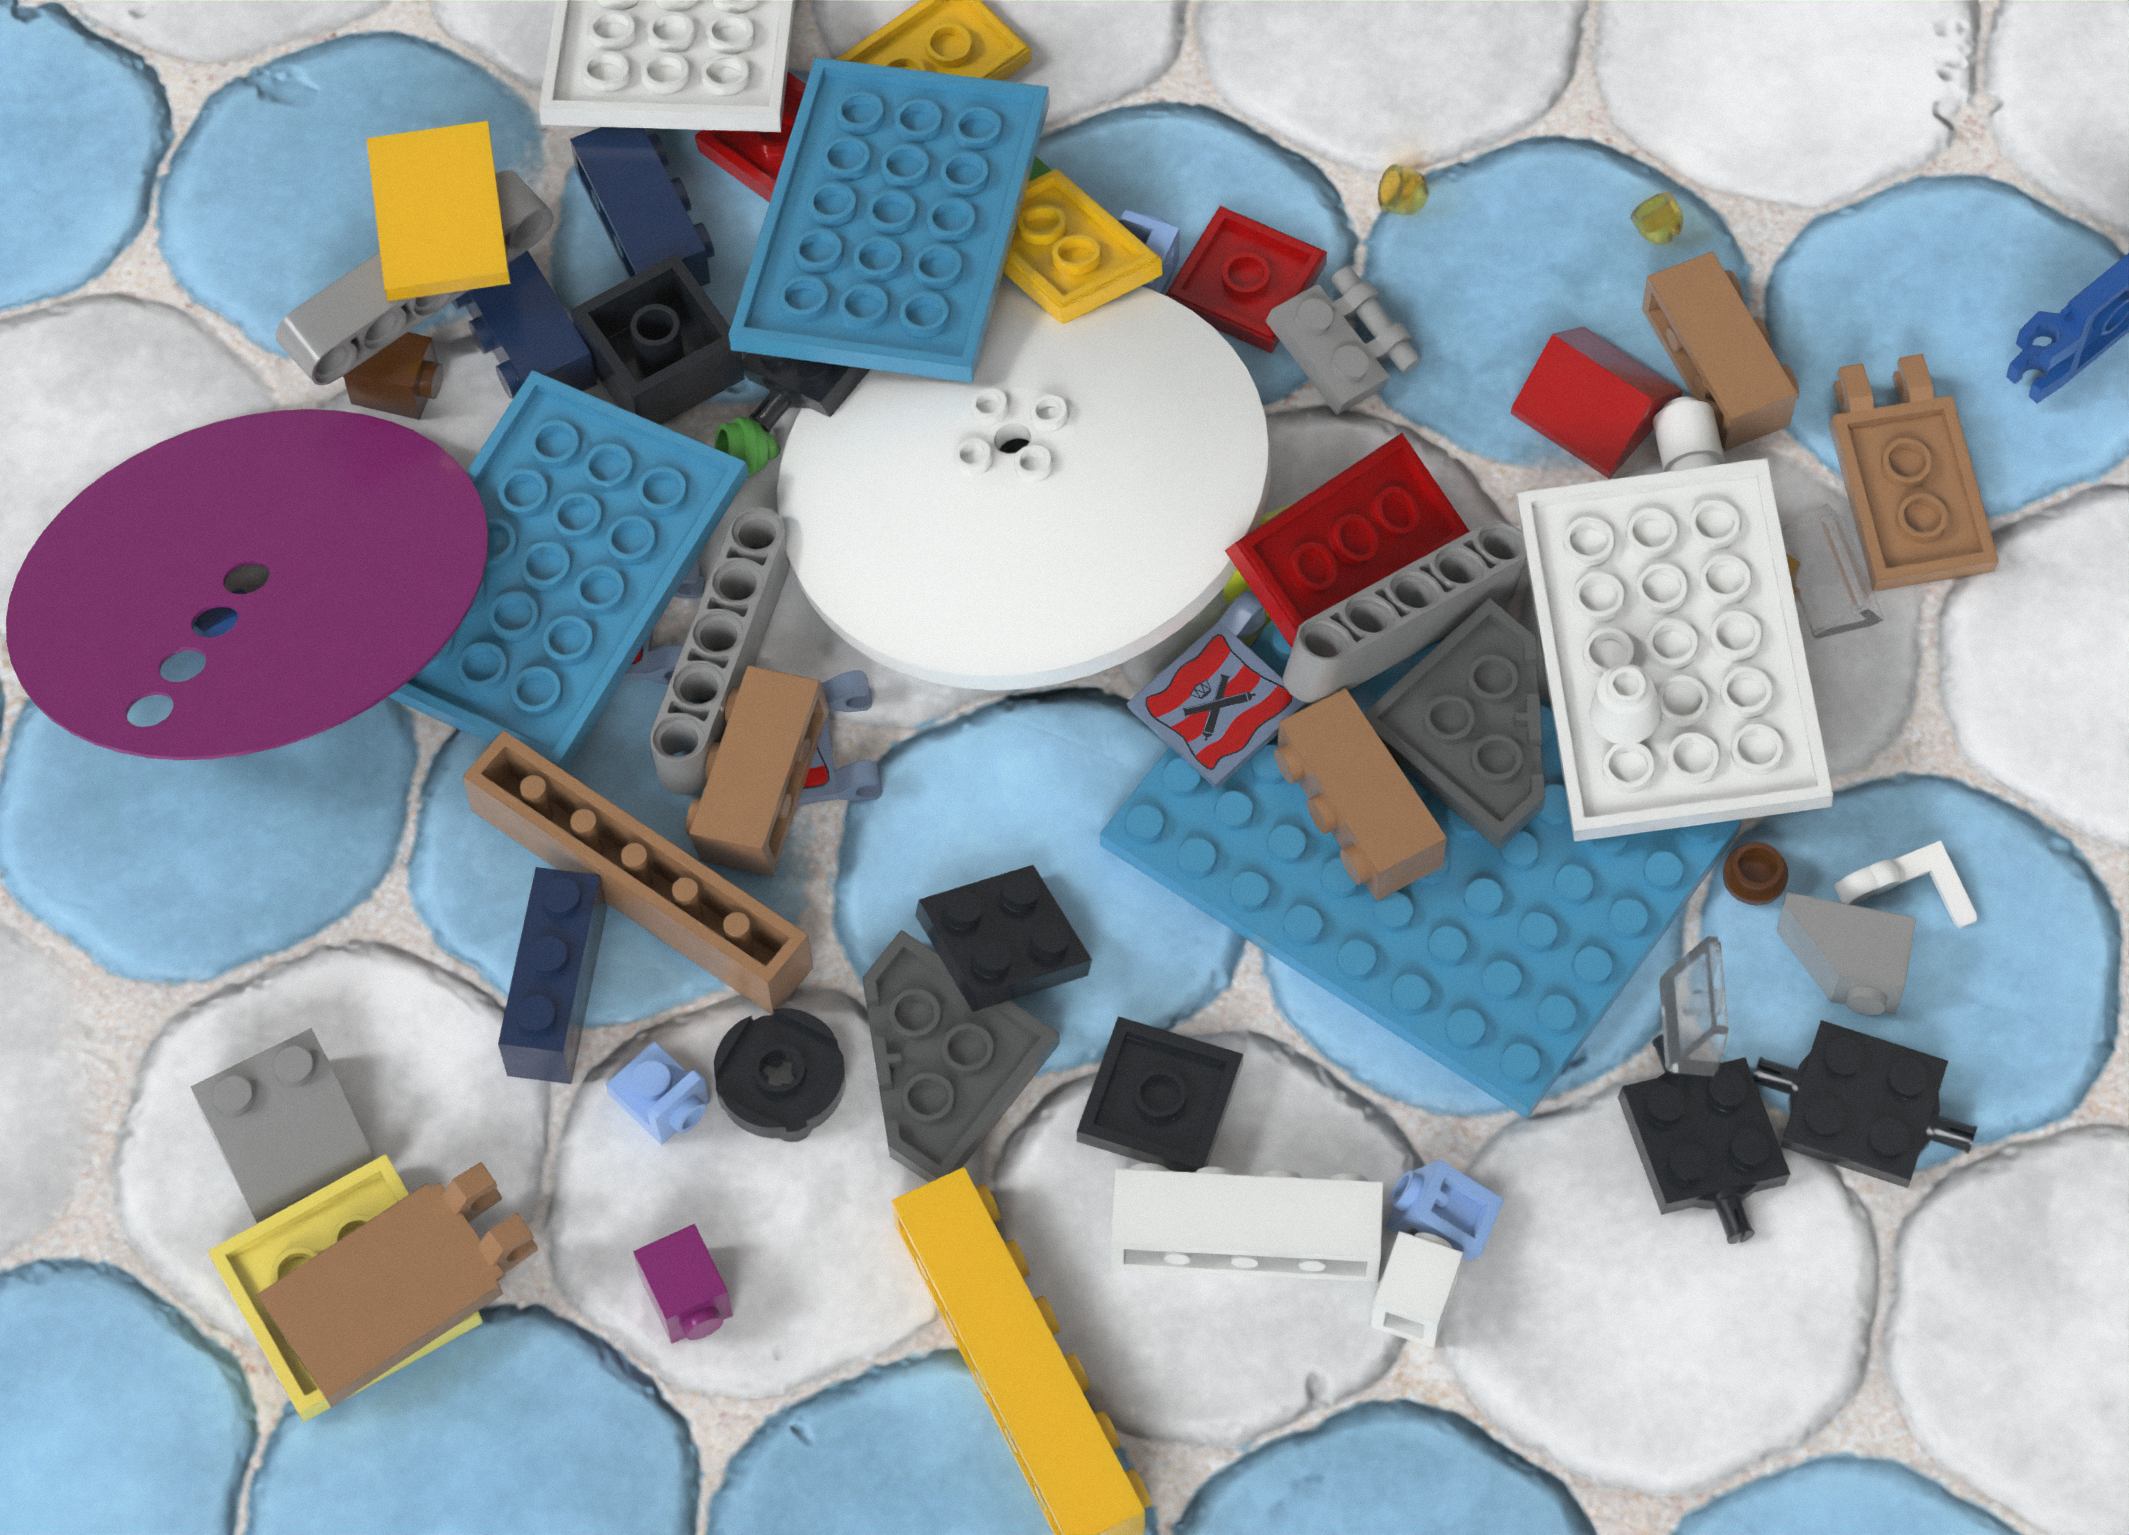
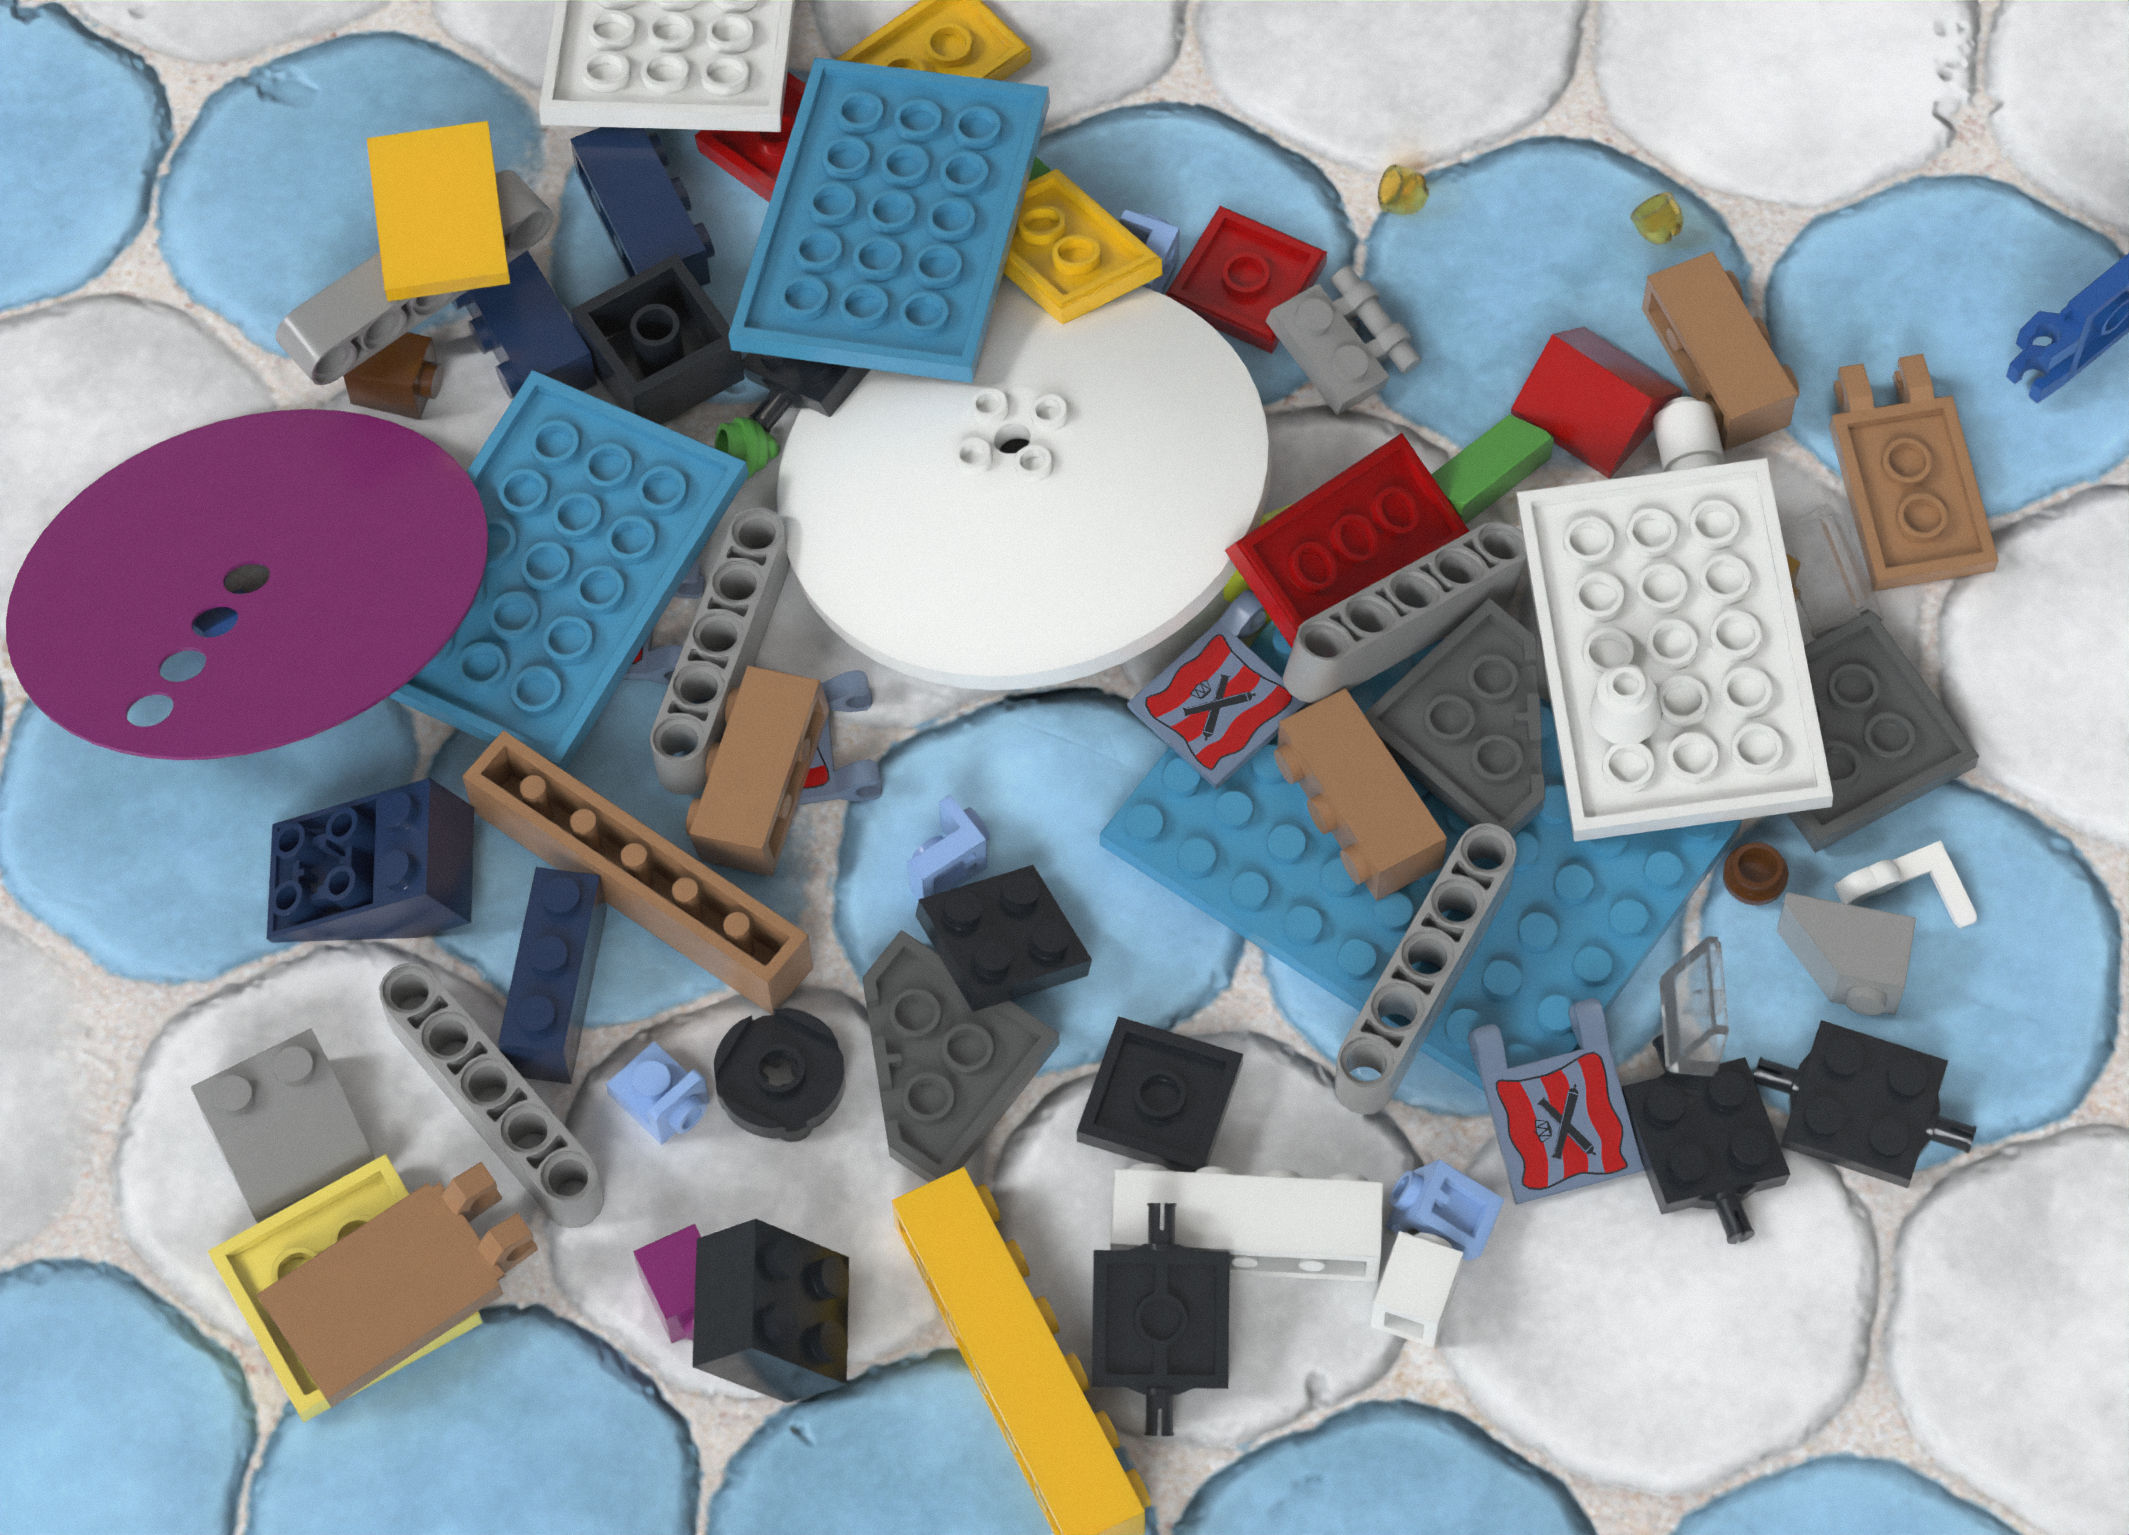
(373, 868): none -> dark blue slope
(501, 1121): none -> light grey beam
(771, 1311): none -> black brick
(951, 860): none -> light blue bracket
(1160, 1319): none -> black plate
(1424, 995): none -> light grey beam
(1493, 465): none -> bright green slope
(1559, 1116): none -> flag
(1878, 729): none -> dark grey plate

